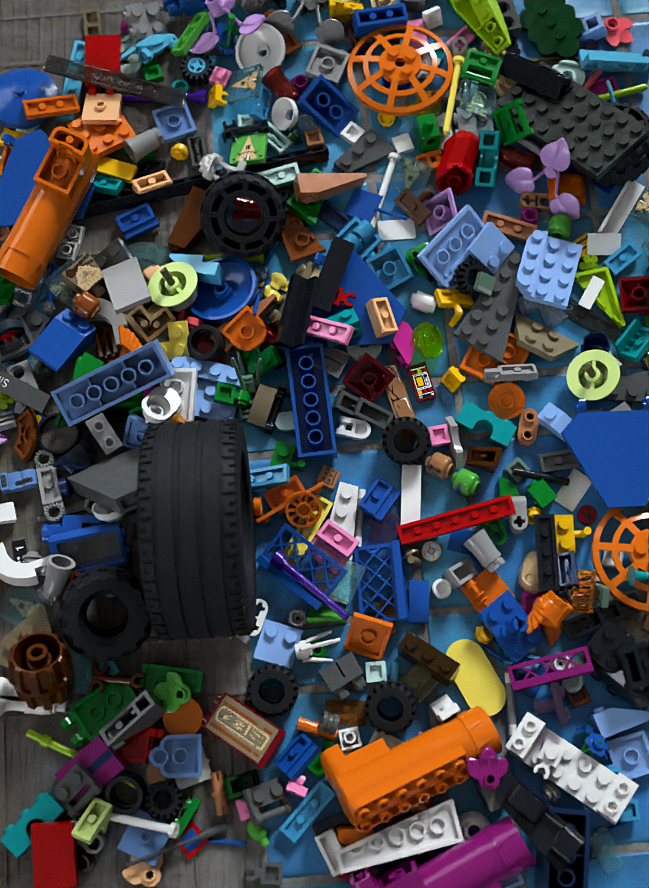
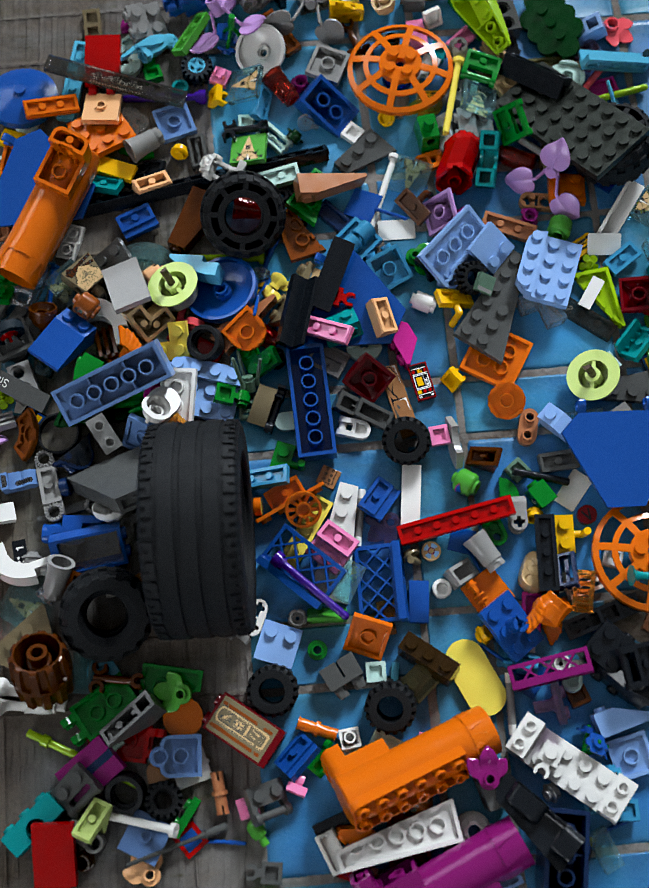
(42, 314): none -> reddish brown helmet
(237, 783): dark green slope -> none
(281, 112): white piece -> none
(304, 648): white plant -> none
(307, 811): dark azure plate -> none
(313, 138): medium nougat tile -> none
(328, 722): dark grey wheel -> none
(351, 712): clear orange slope -> none
(371, 19): blue brick -> none
(403, 144): white tile -> none
(428, 340): clear neon green tile -> none
(439, 466): medium nougat head -> none
(444, 708): white plate -> none
(500, 430): teal arch -> none
(511, 373): light grey hinge -> none
(541, 339): dark tan wing -> none
(597, 341): dark blue hair -> none
(601, 595): sand green tile -> none

